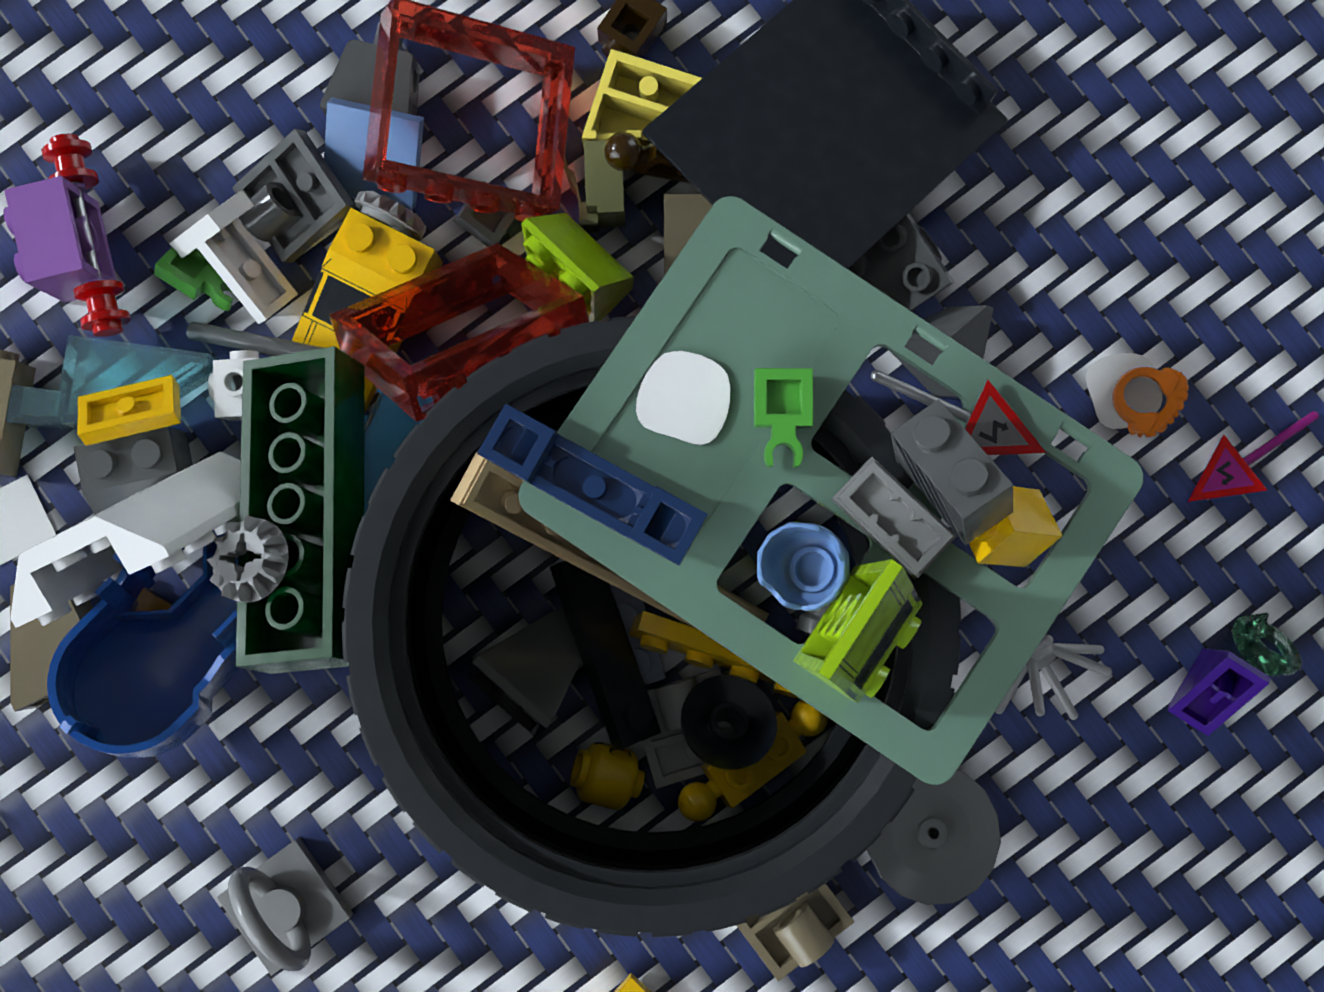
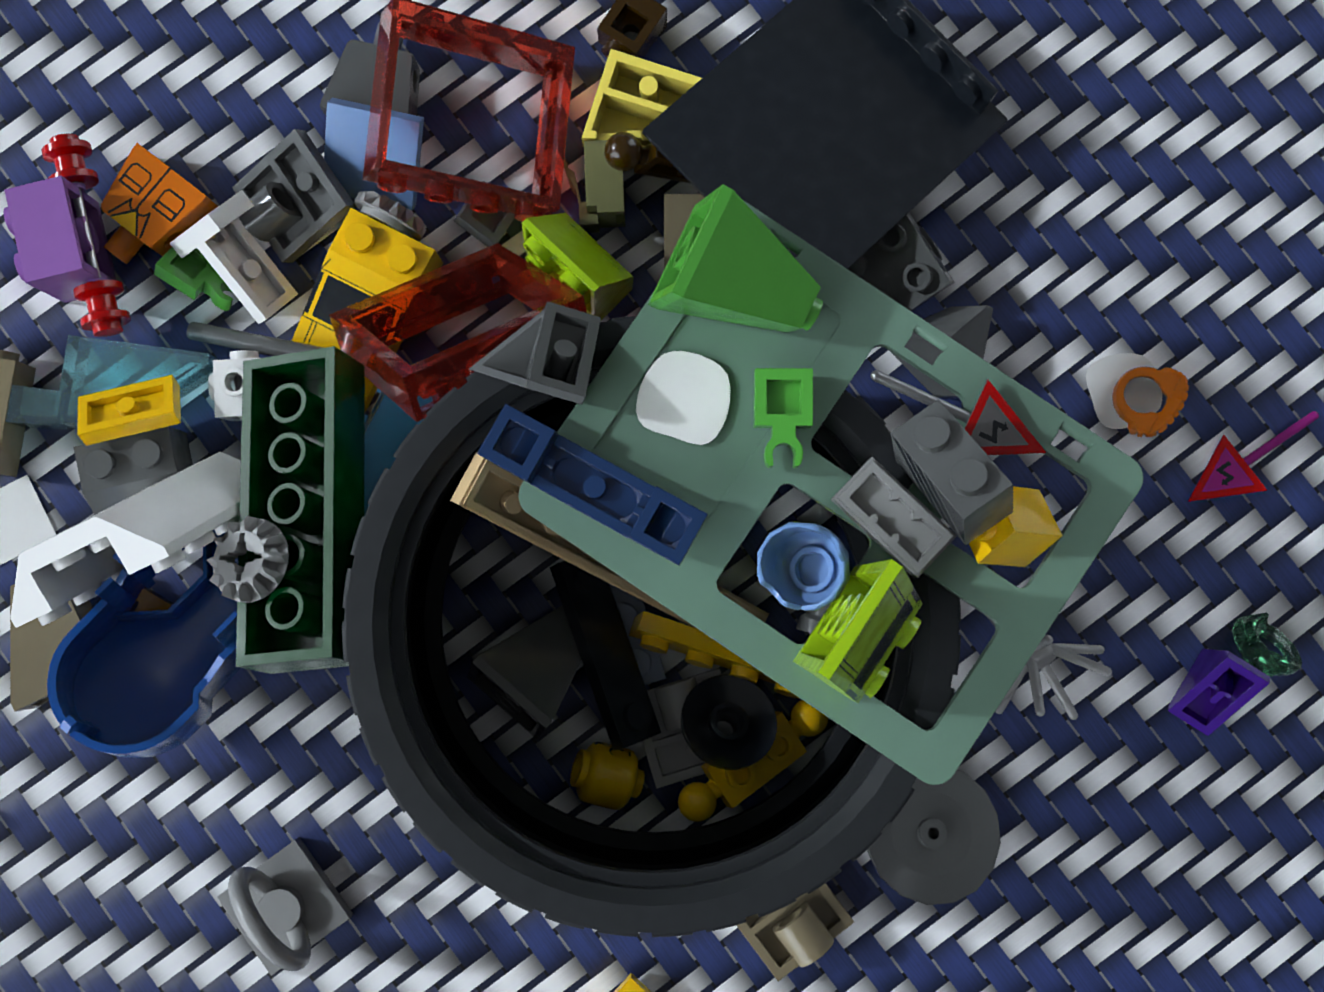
(150, 205): none -> orange torso
(547, 353): none -> dark grey slope
(736, 270): none -> bright green slope

